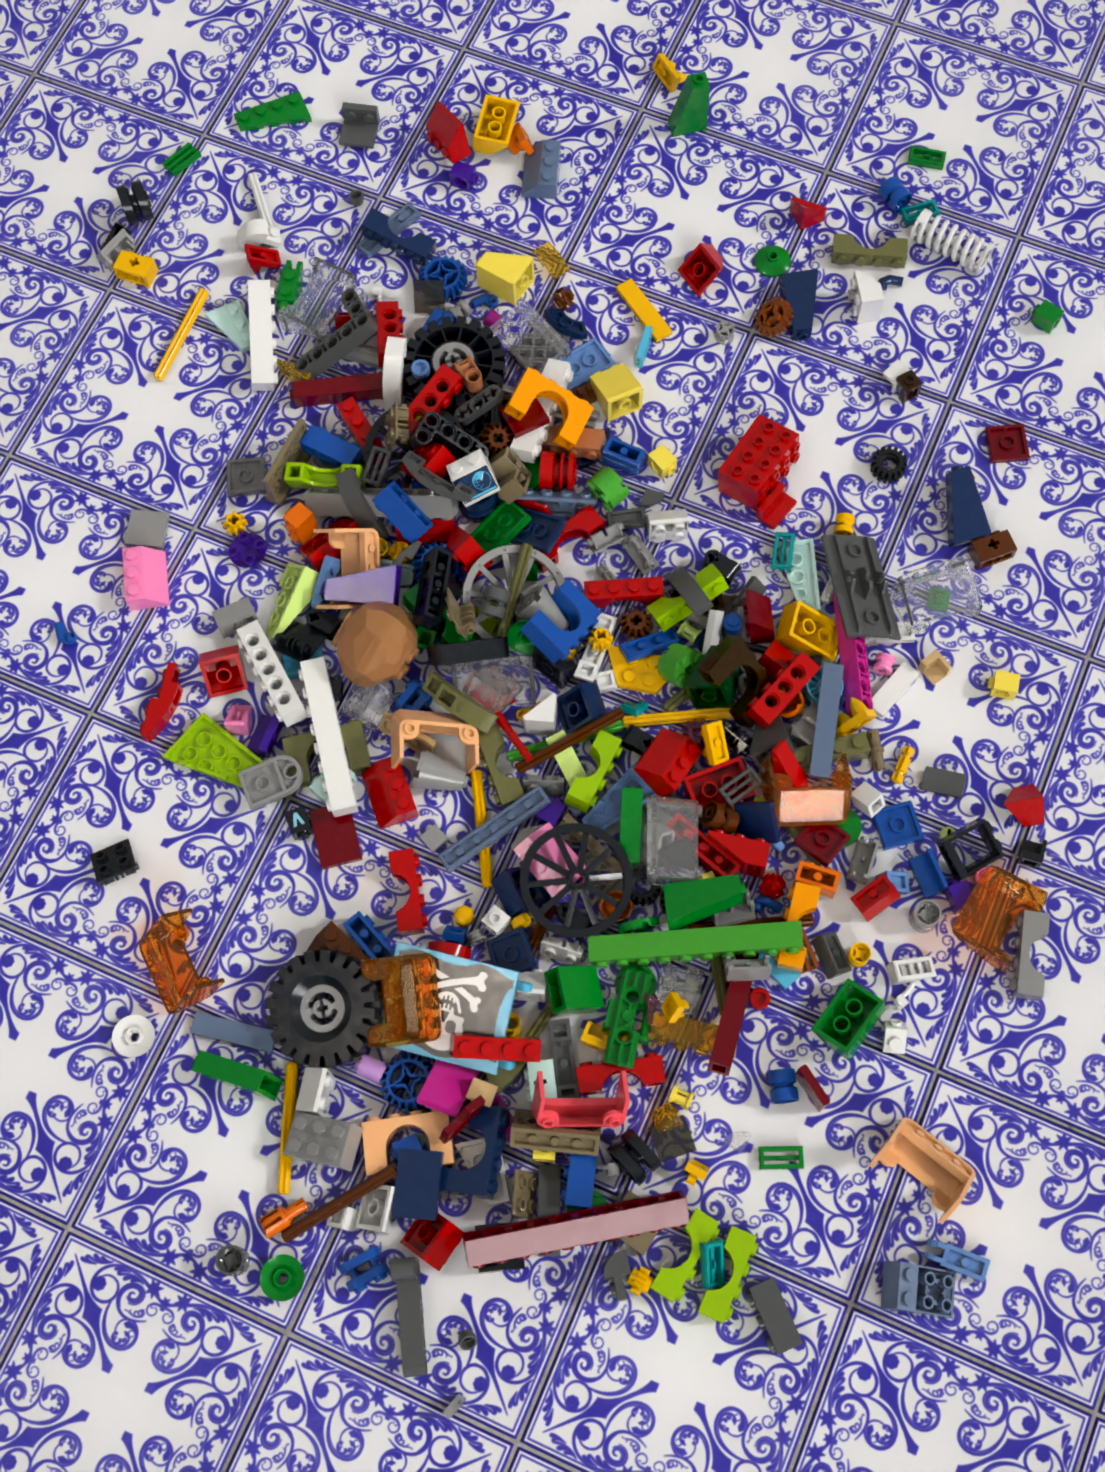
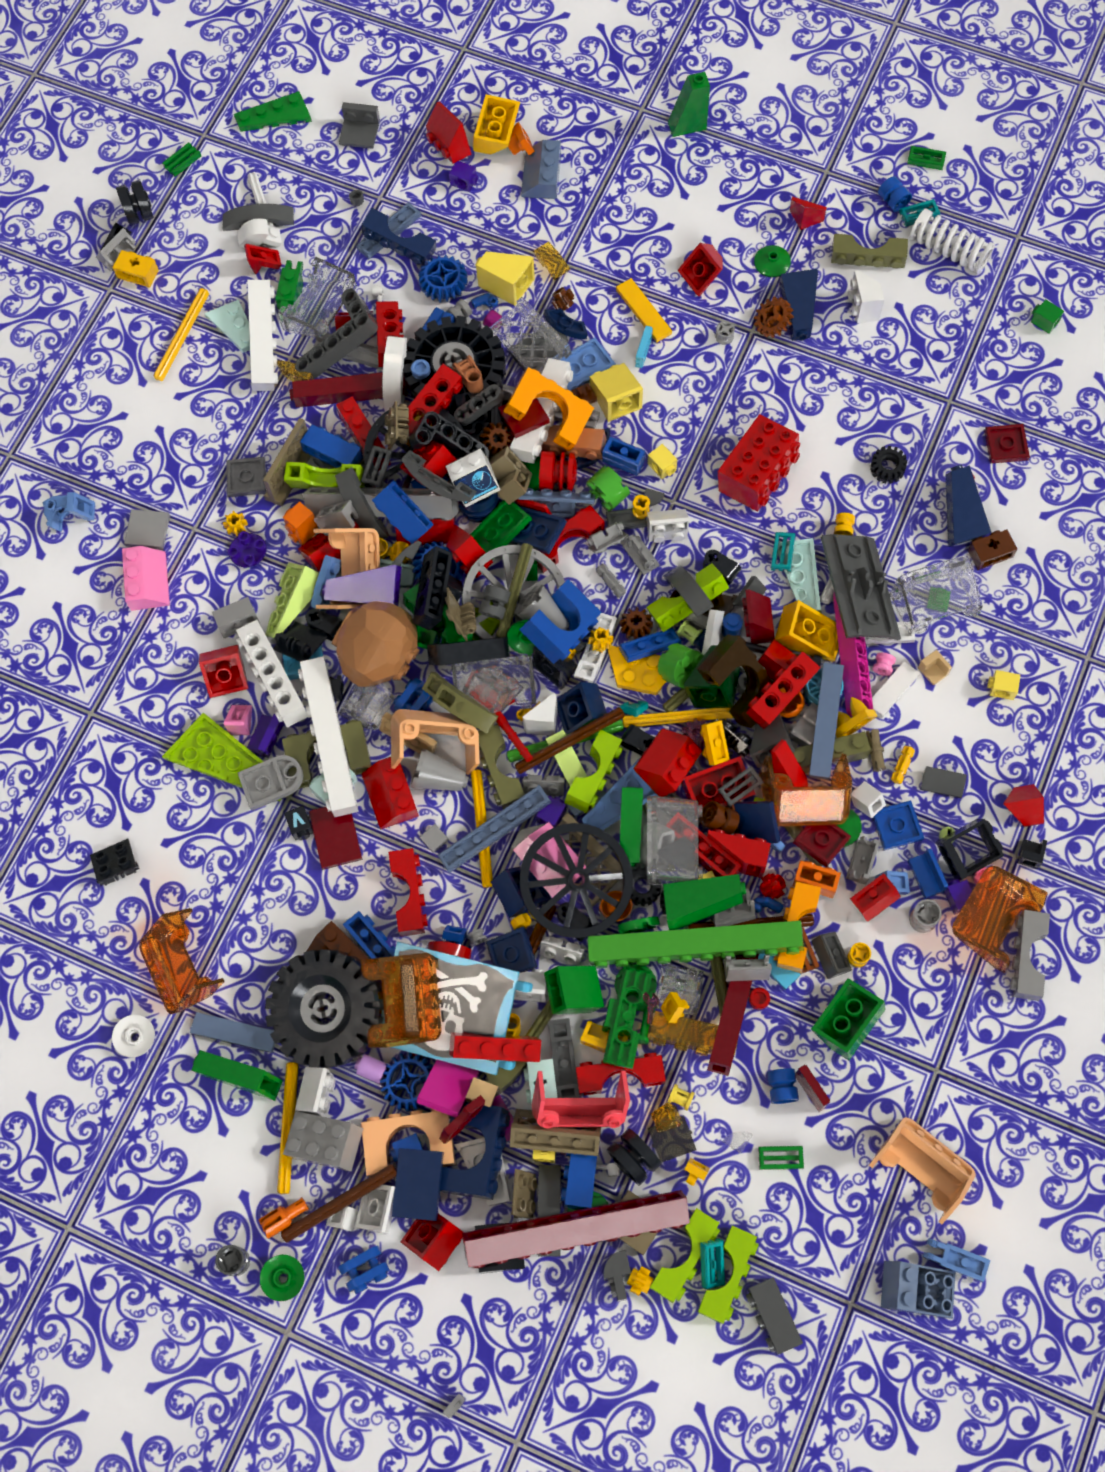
(63, 636): blue arm -> none
(72, 503): none -> medium blue tile
(161, 710): red slope -> none
(276, 213): none -> dark grey slope
(336, 516): none -> light grey hinge
(411, 1320): dark grey beam -> none
(428, 295): clear smoke piece -> none
(464, 916): yellow tile -> none
(467, 1339): dark grey hinge -> none
(496, 921): white brick -> none
(605, 592): red arch -> none
(606, 681): white tile -> none
(643, 505): none -> yellow bush
(667, 73): yellow tile -> none
(775, 506): red panel -> none
(891, 280): dark blue arm -> none
(893, 372): white panel -> none
(894, 1036): white bracket -> none
(898, 972): white slope -> none
(900, 1002): white hand -> none
(909, 385): dark brown bracket -> none

